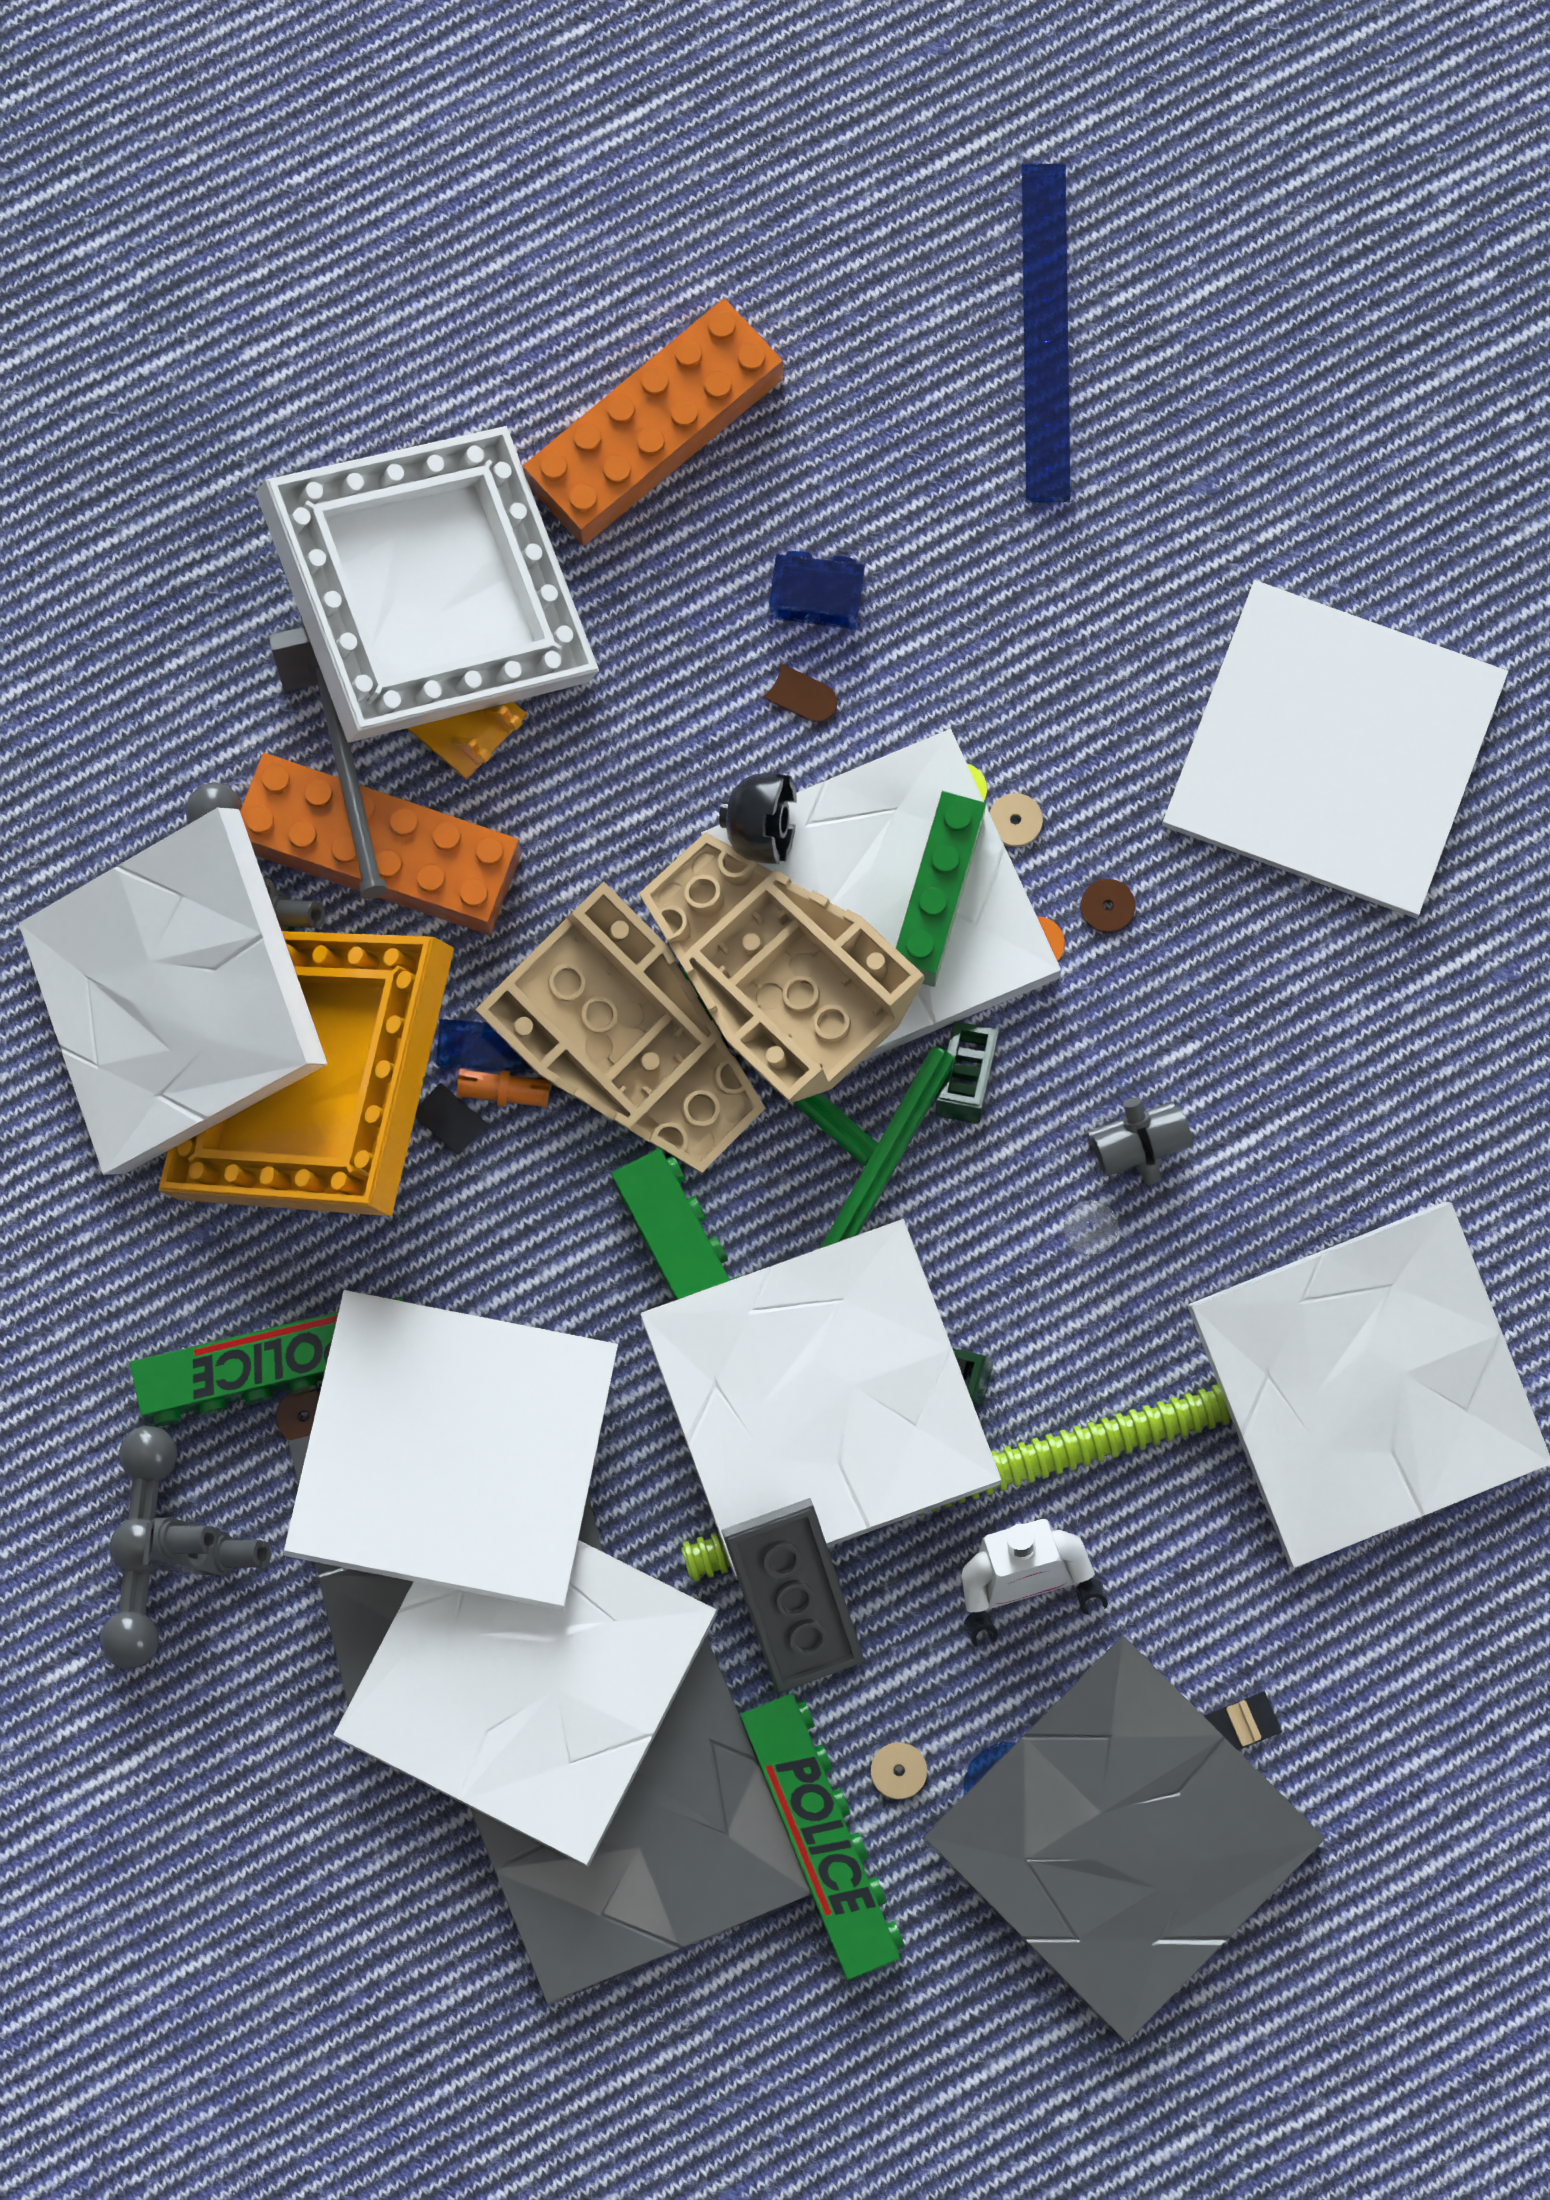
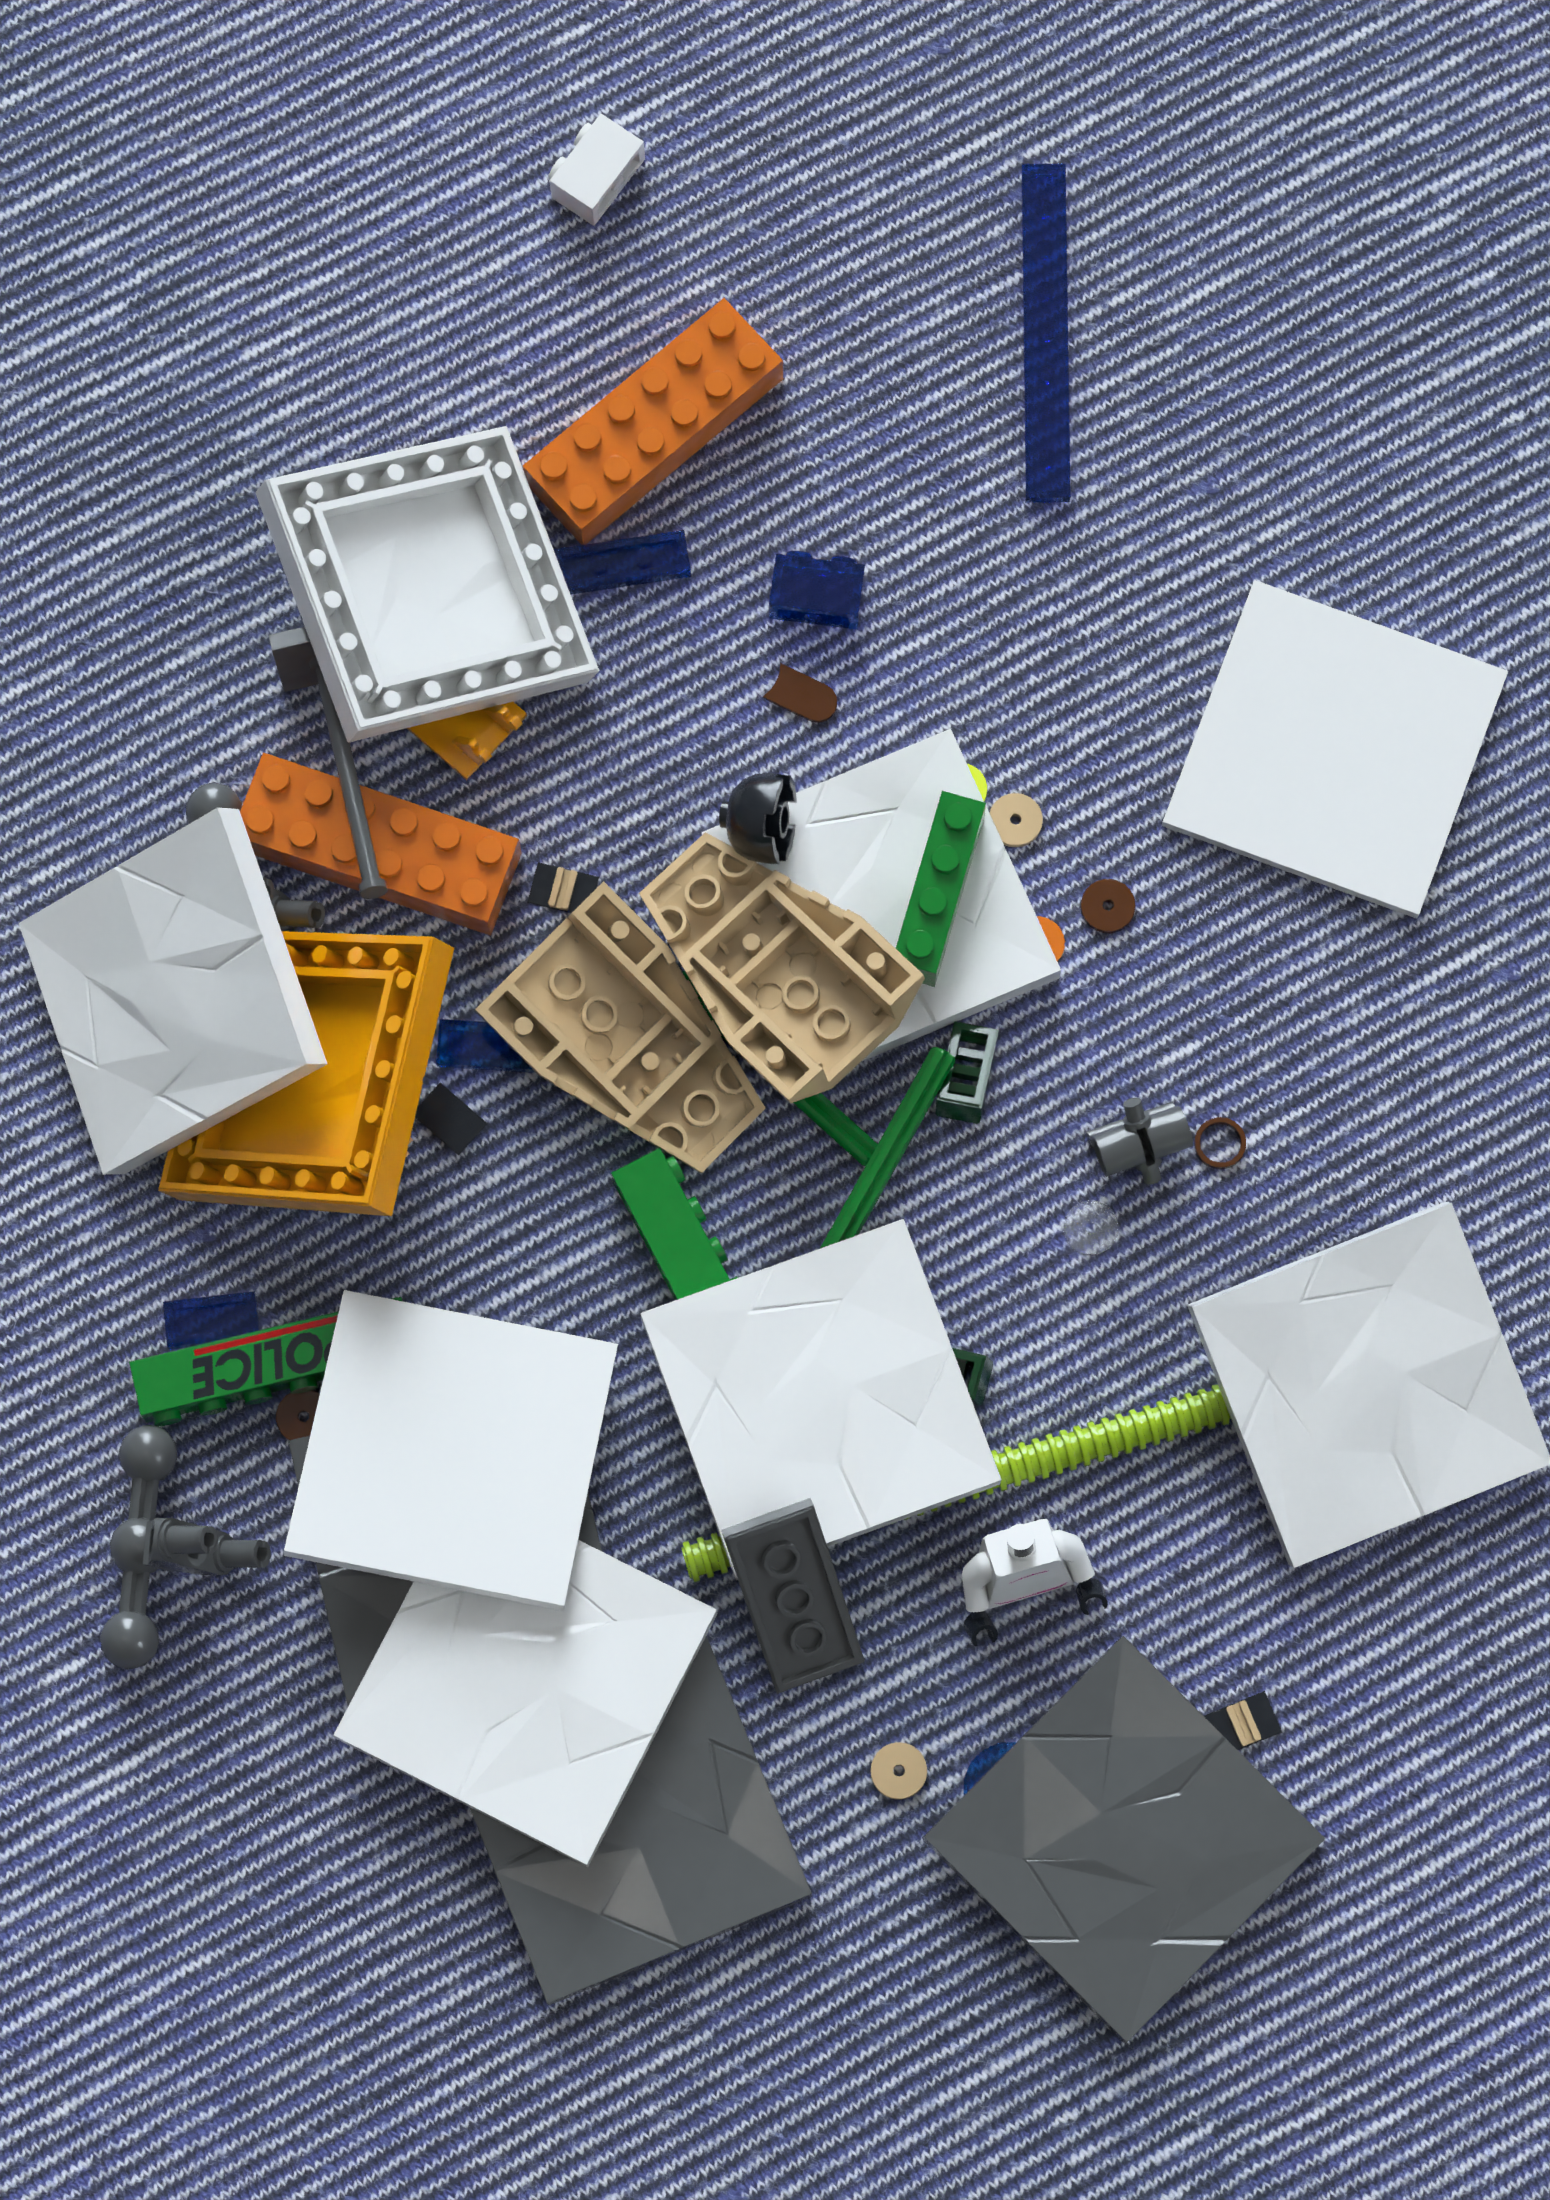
(209, 1319): none -> clear blue tile
(503, 1088): orange pin -> none
(560, 887): none -> black piece
(596, 168): none -> white brick
(624, 562): none -> clear blue tile
(820, 1837): green brick -> none
(1220, 1165): none -> reddish brown piece

